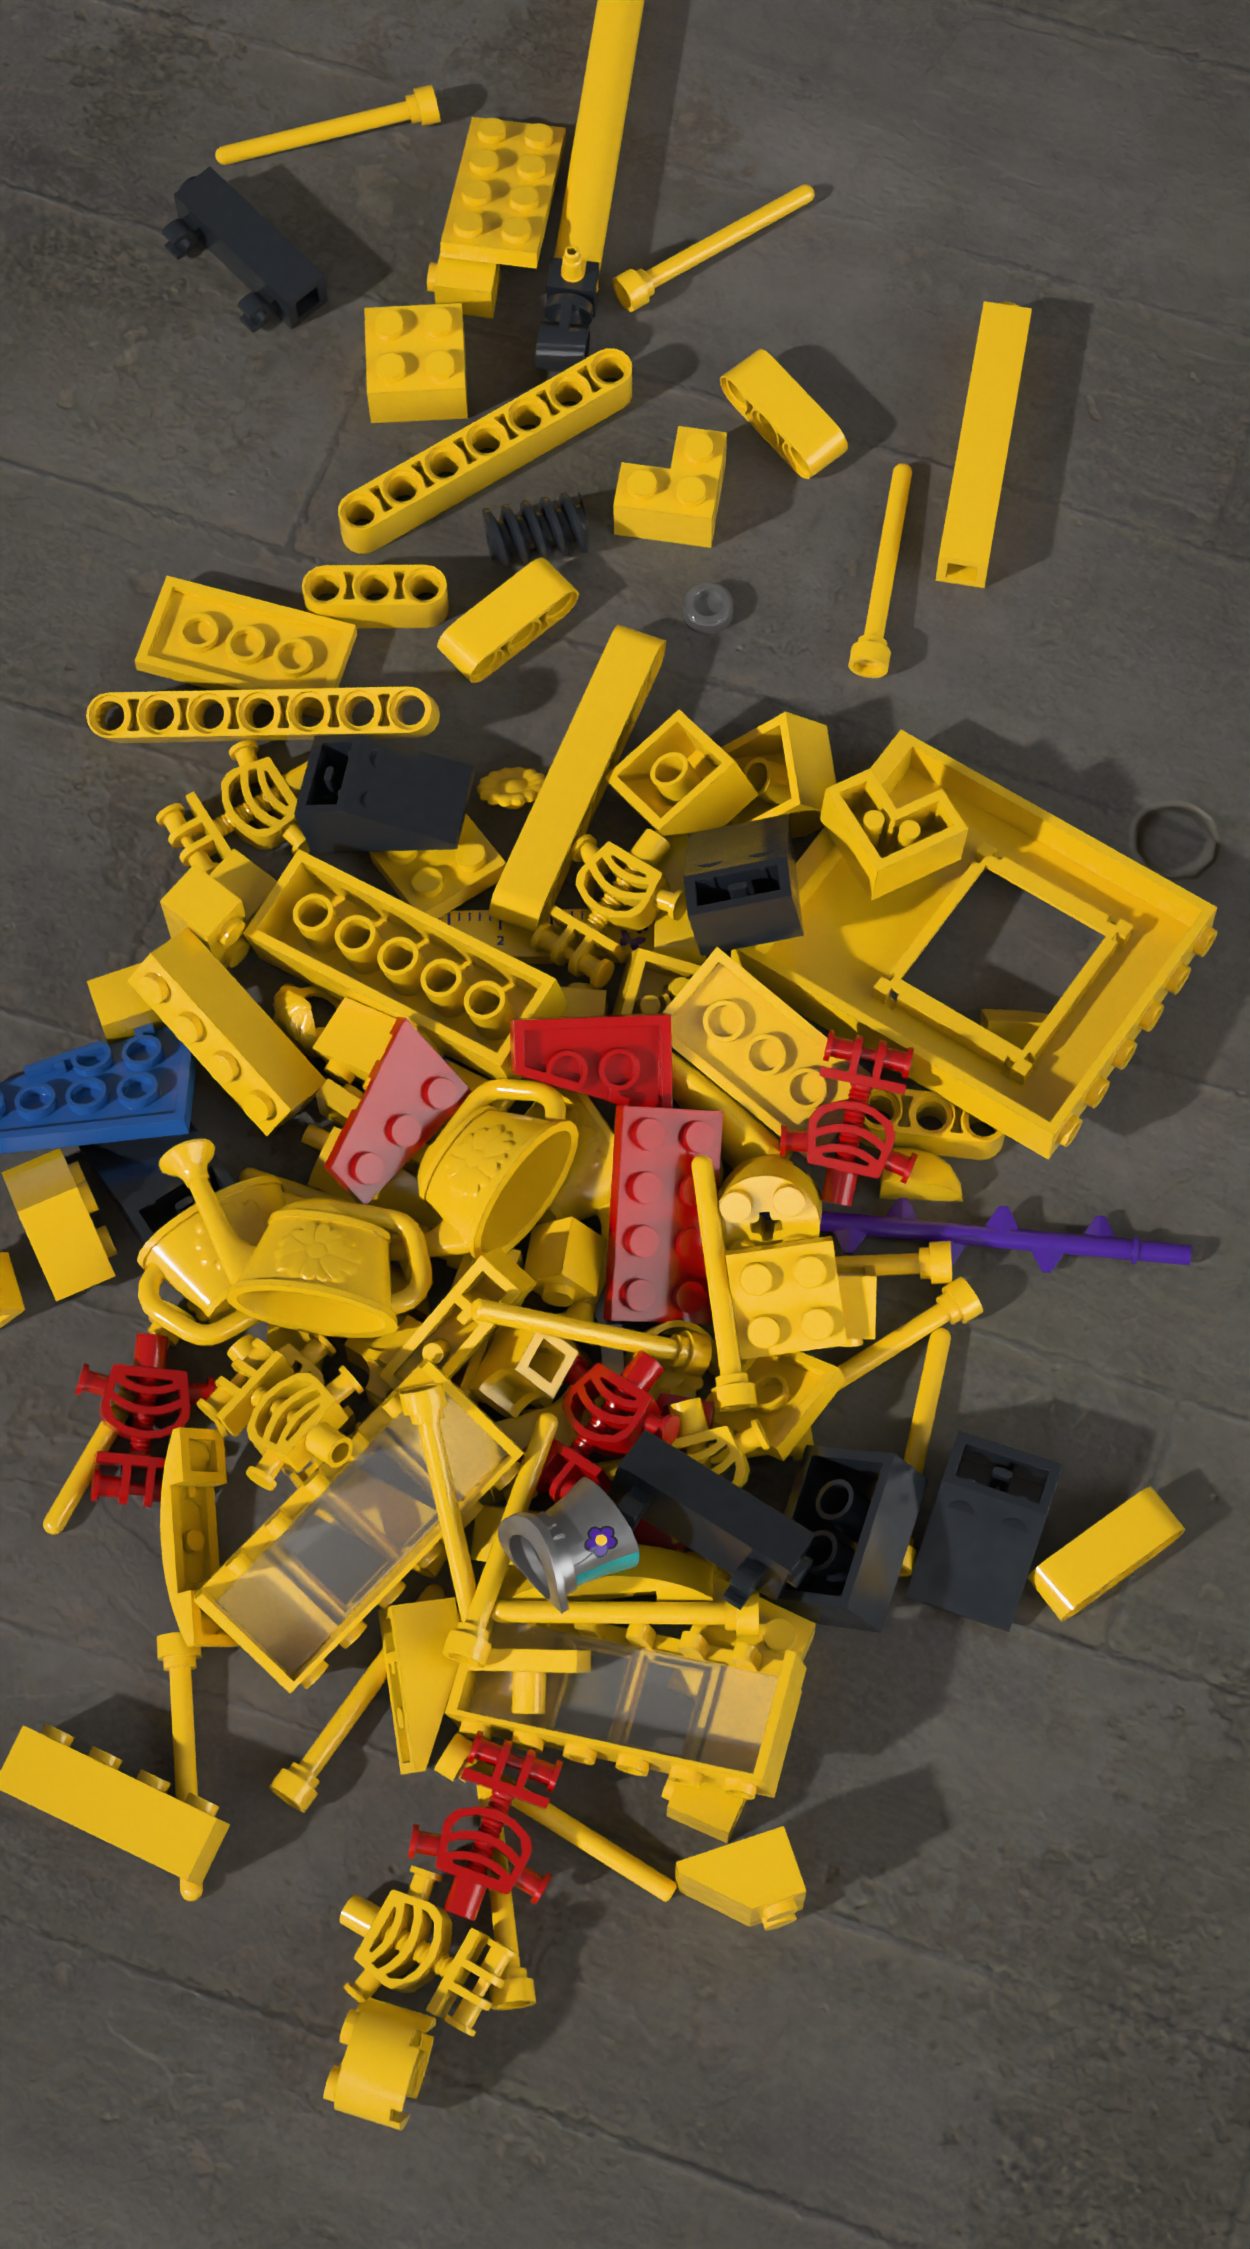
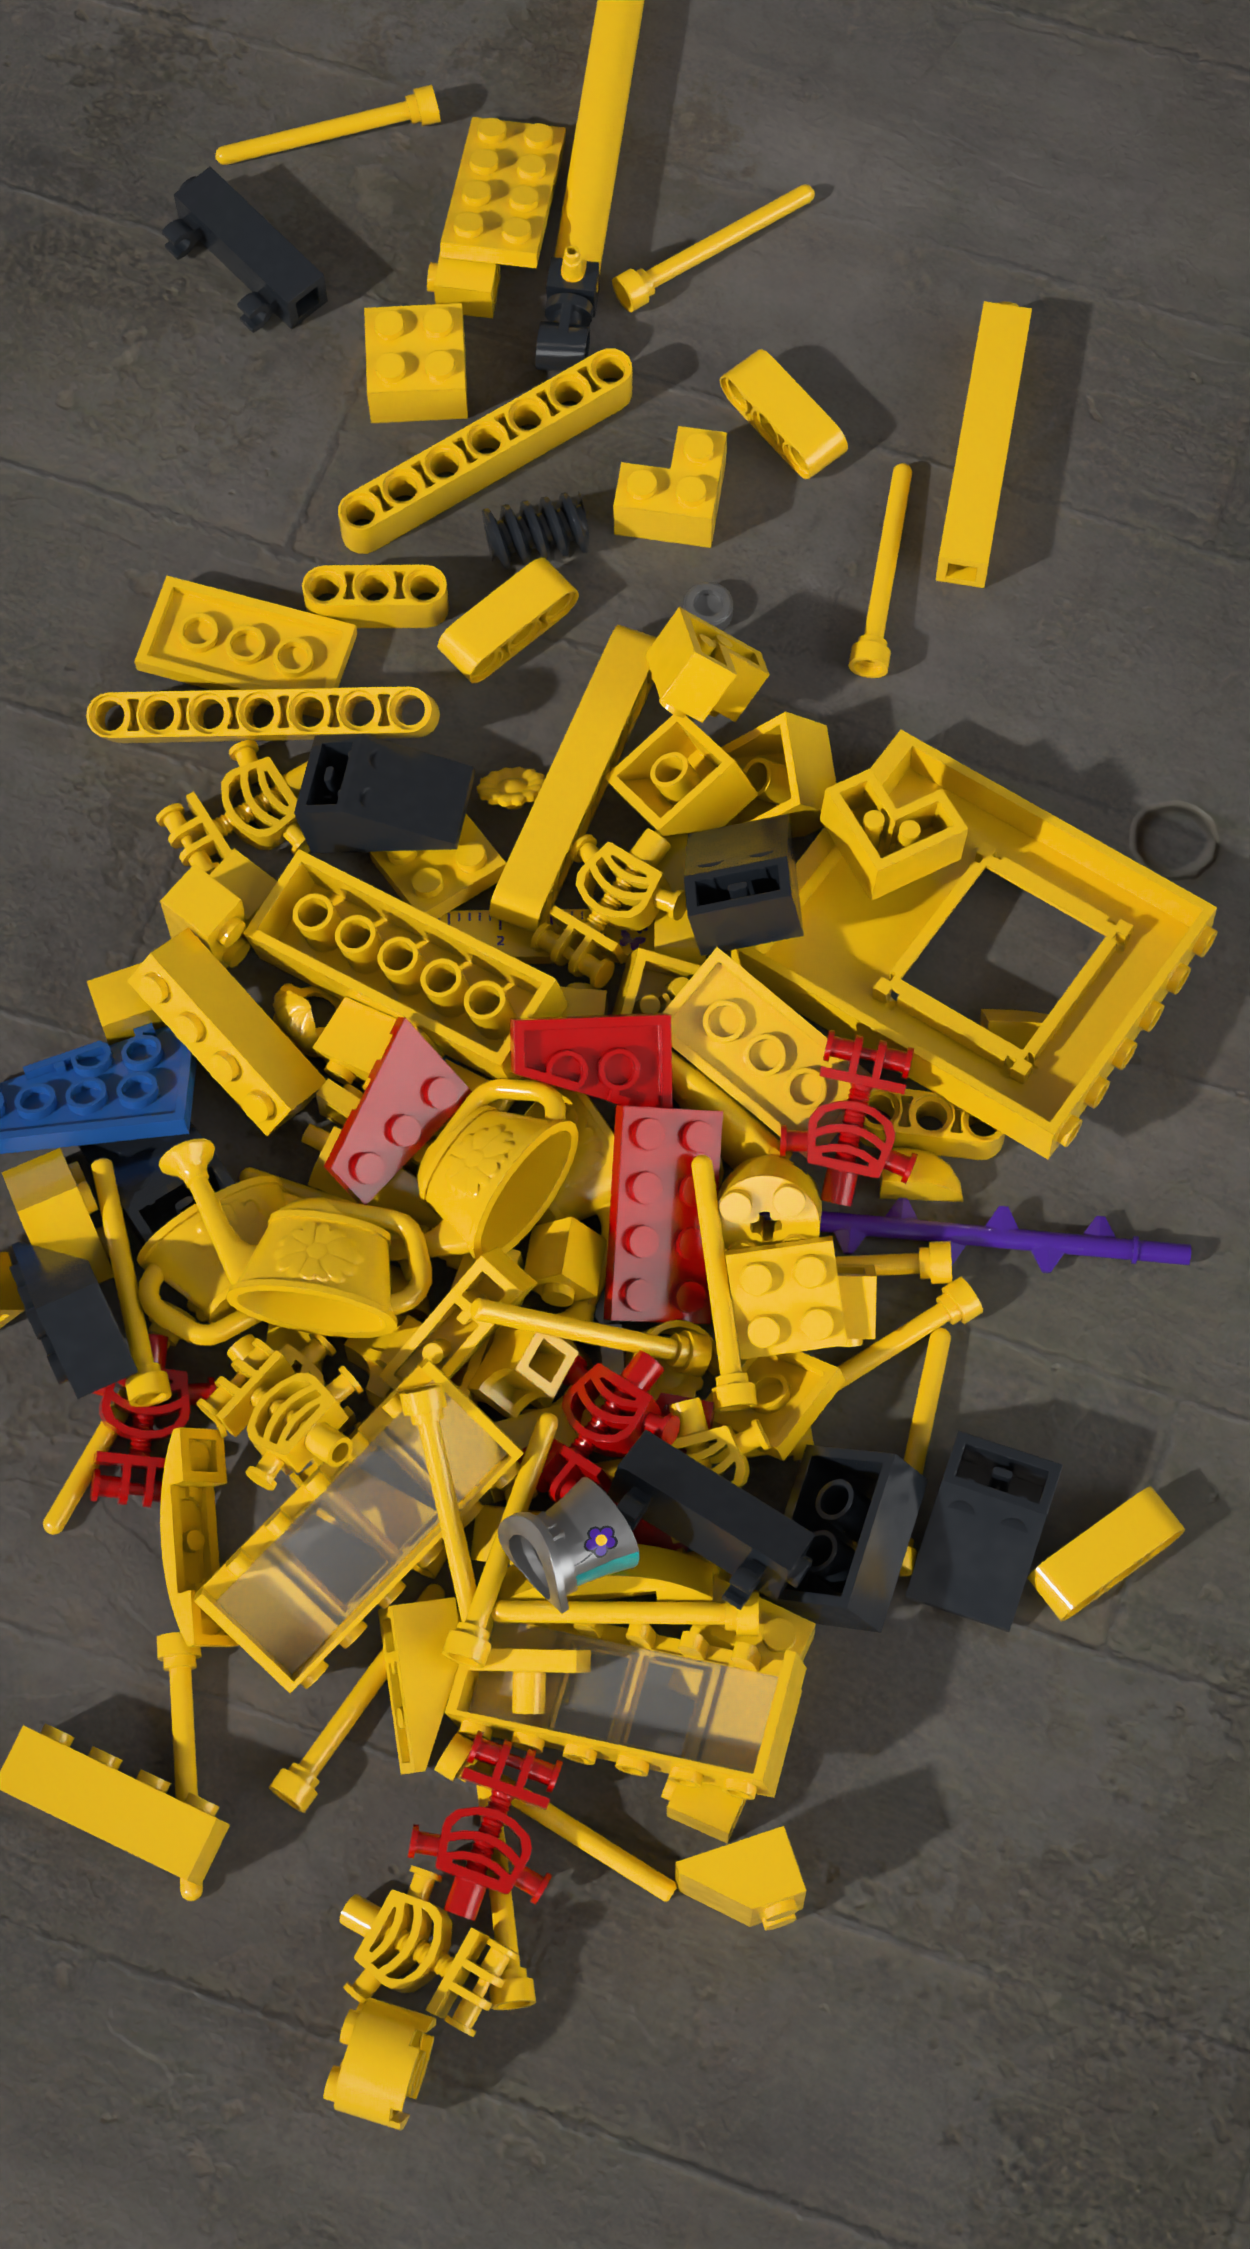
(71, 1319): none -> black slope
(149, 1384): none -> yellow piece
(704, 669): none -> yellow brick

